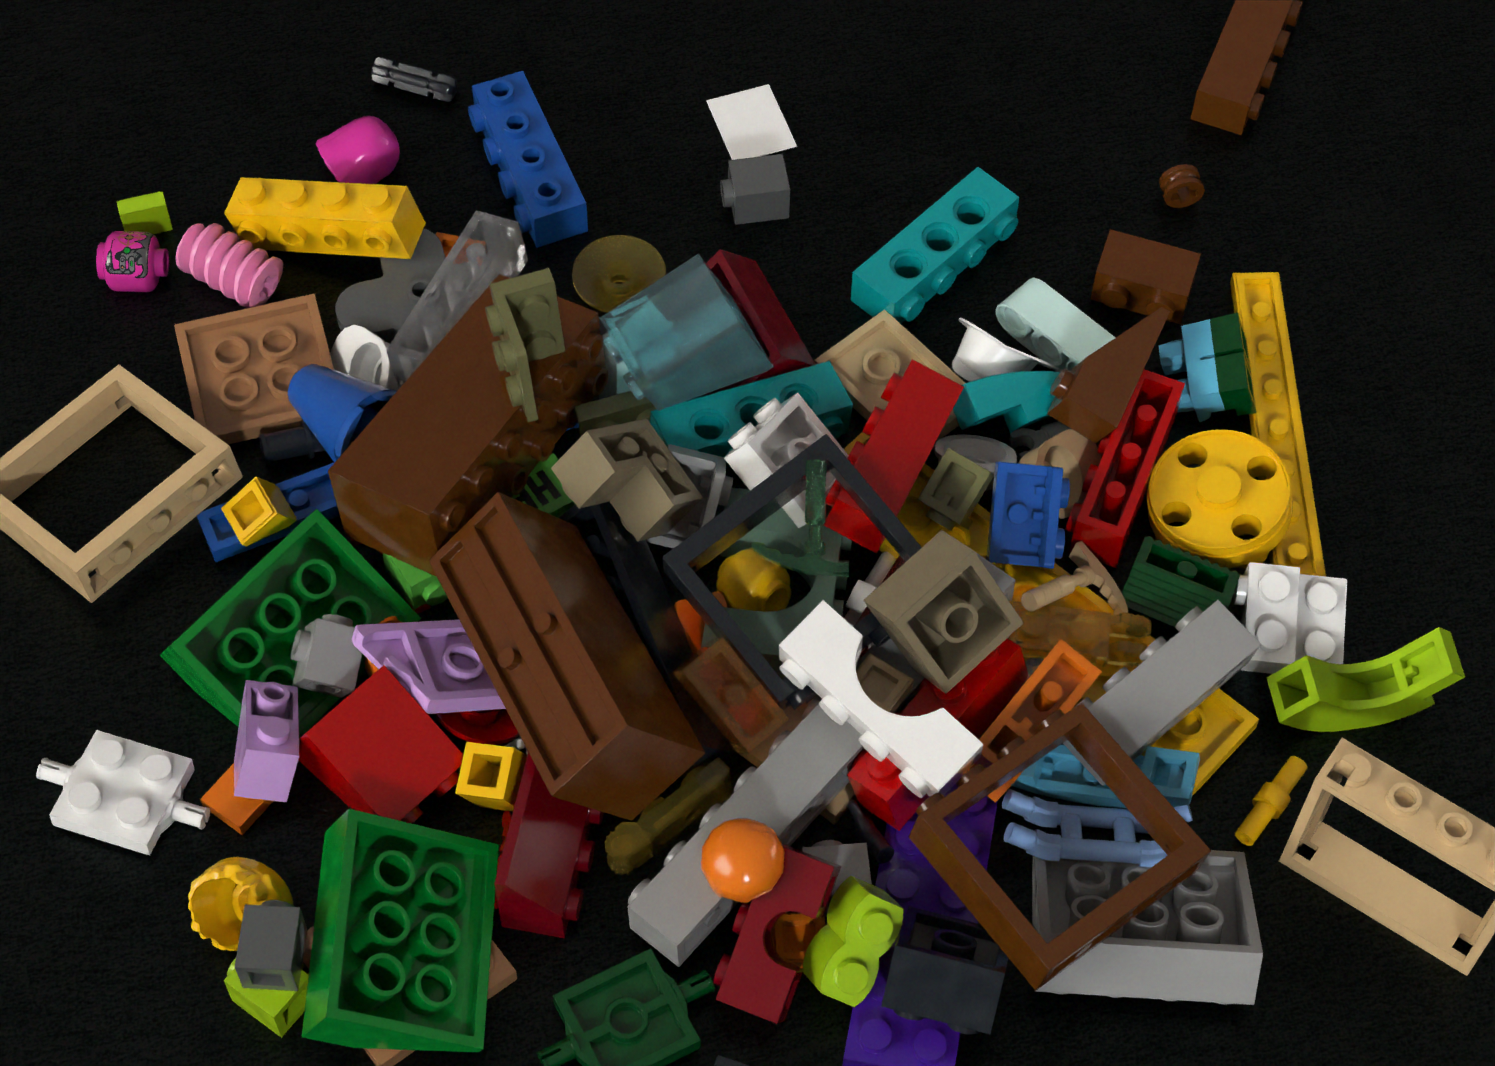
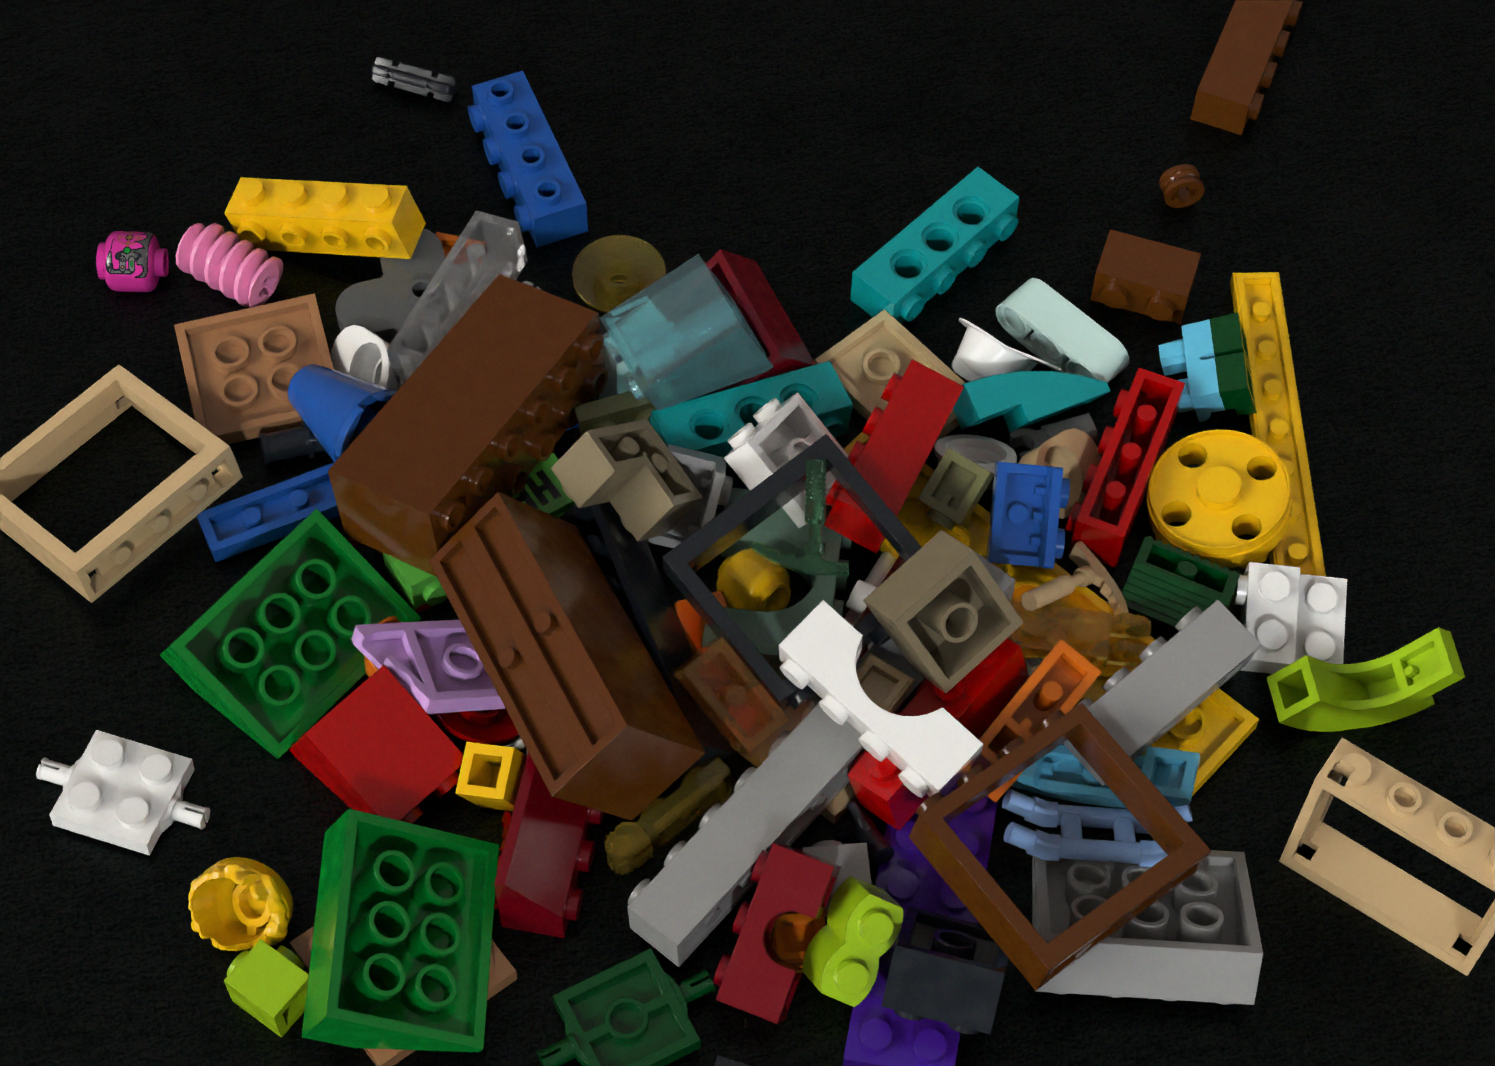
(145, 213): lime tile -> none
(233, 810): orange tile -> none
(258, 511): yellow slope -> none
(267, 741): lavender slope -> none
(271, 946): dark grey brick -> none
(326, 656): light grey brick -> none
(360, 151): dark pink hair -> none
(528, 328): olive bracket -> none
(742, 859): orange hair -> none
(751, 123): white sticker -> none
(757, 189): dark grey brick -> none
(1100, 386): reddish brown slope -> none
(1271, 800): yellow bar -> none

